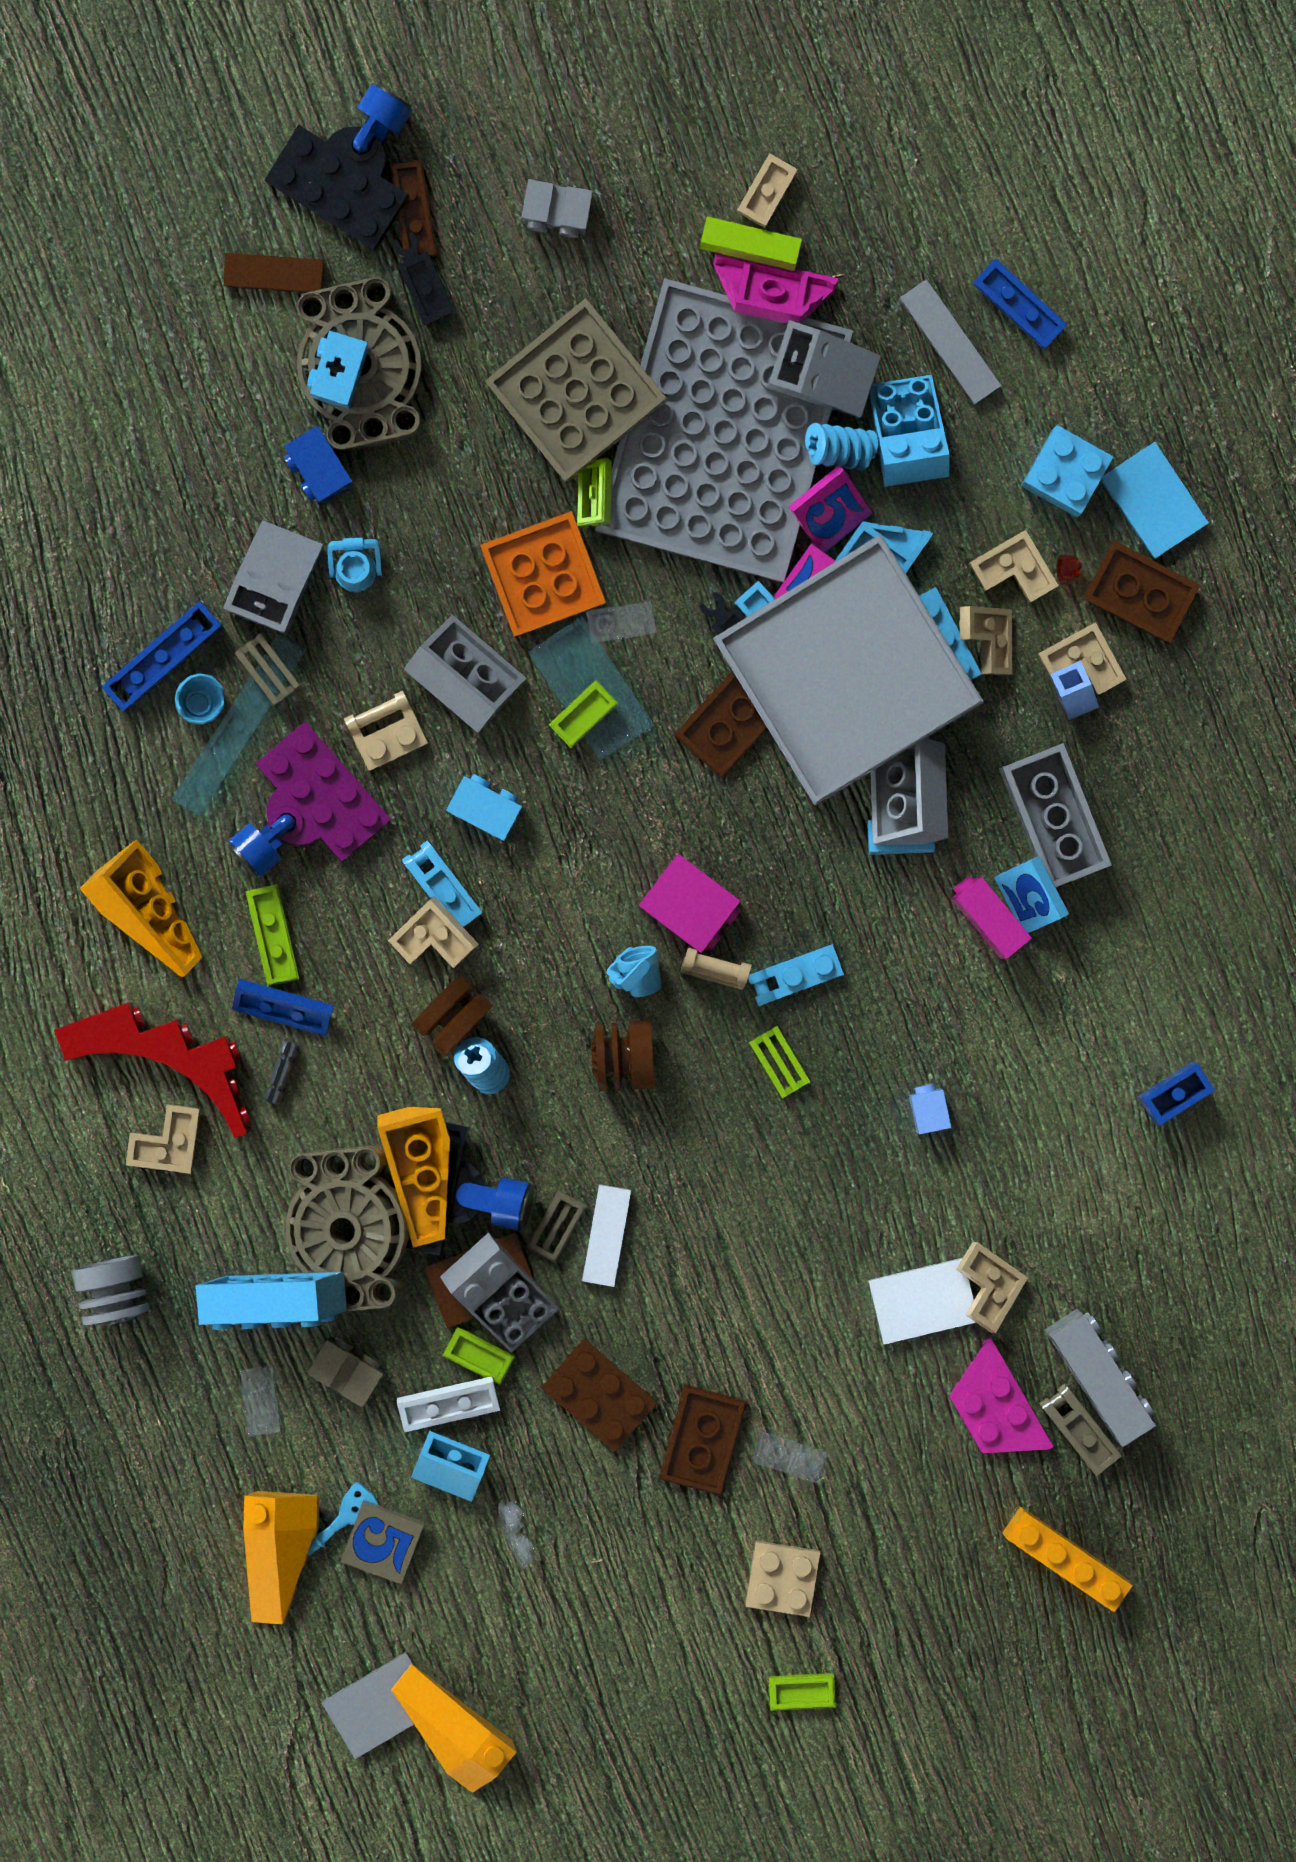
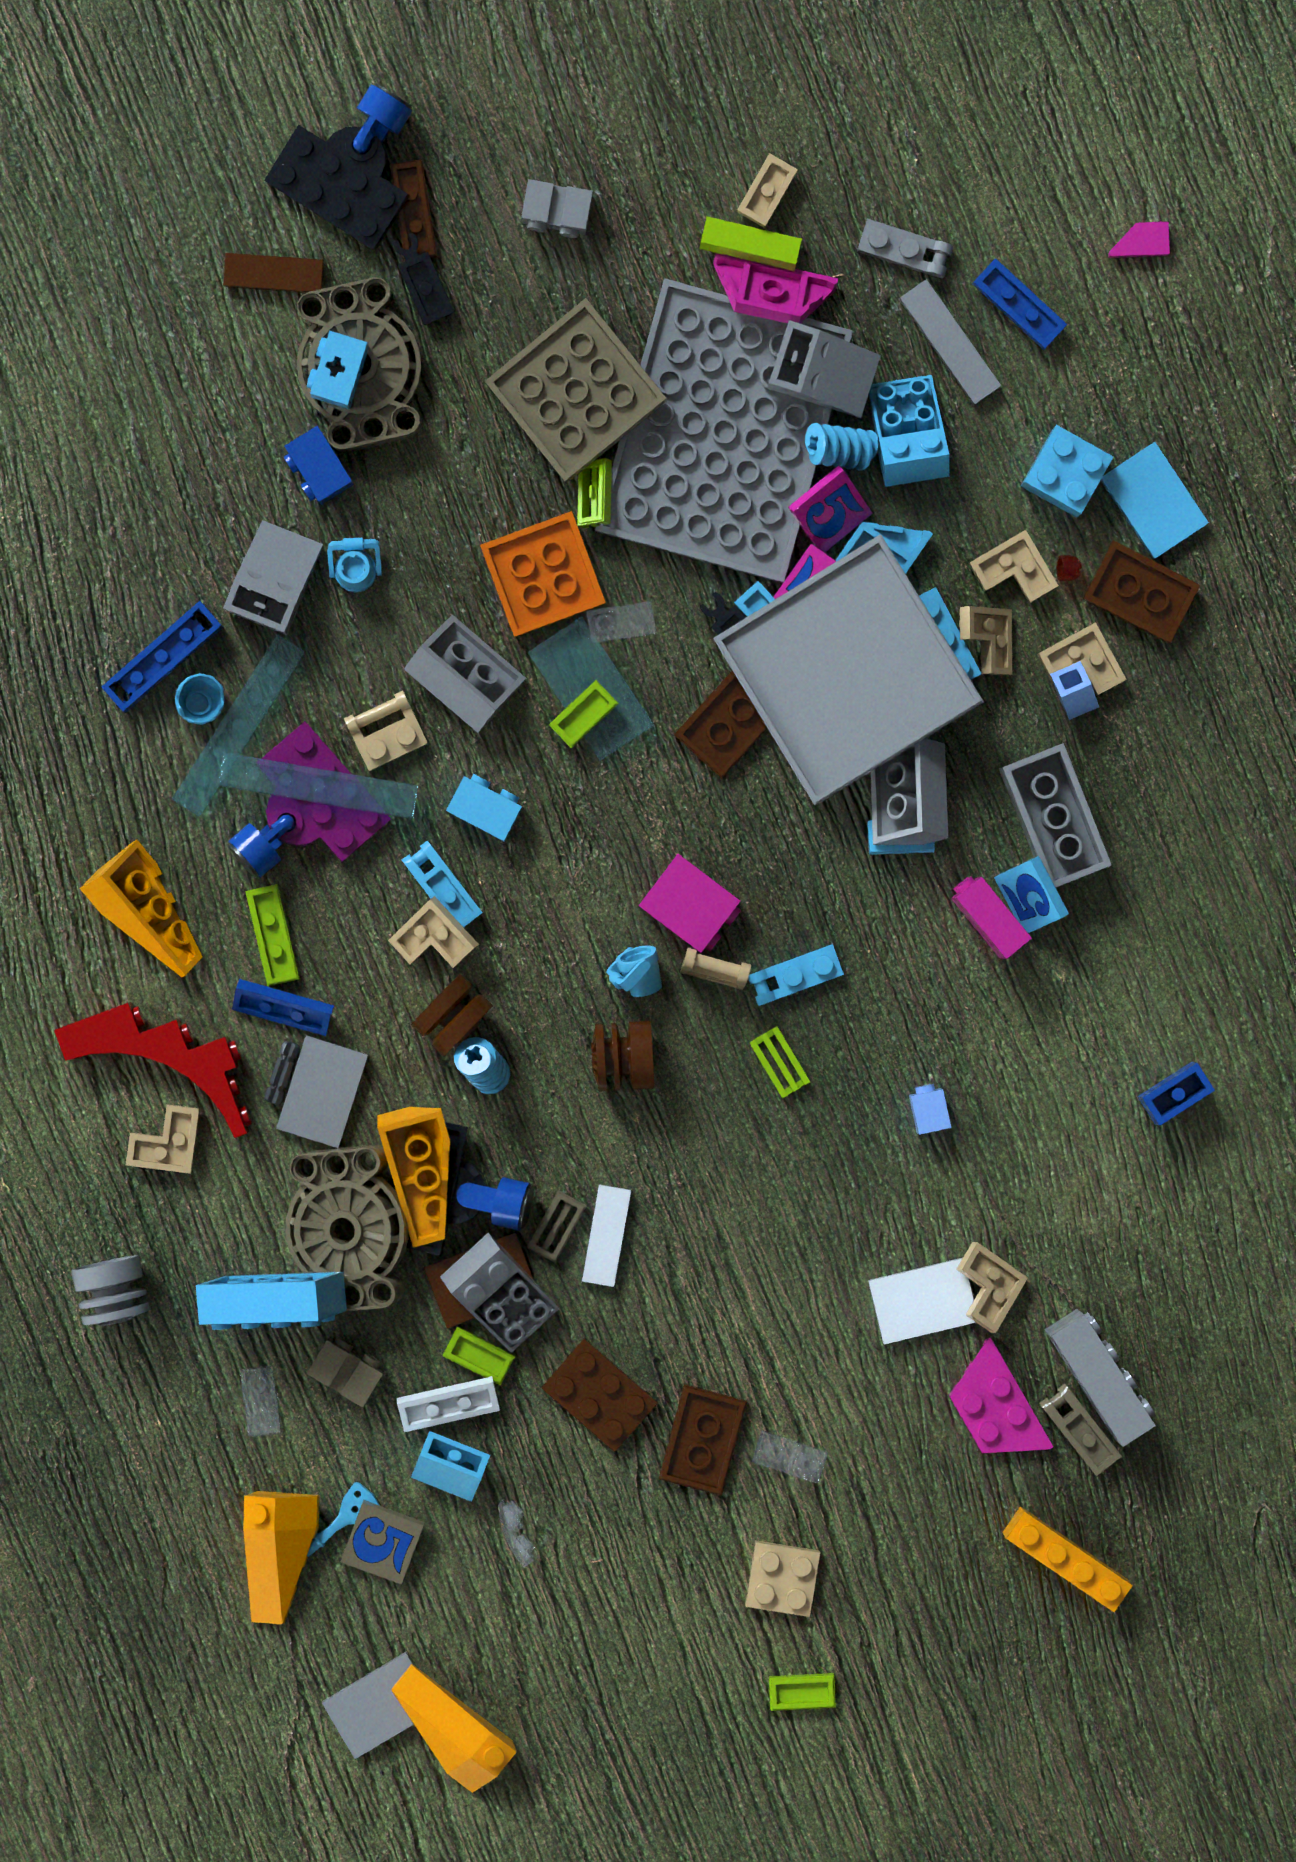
(250, 646): dark tan tile -> none
(317, 785): none -> clear light blue tile
(322, 1091): none -> light grey tile
(904, 248): none -> light grey plate
(1143, 240): none -> dark pink tile

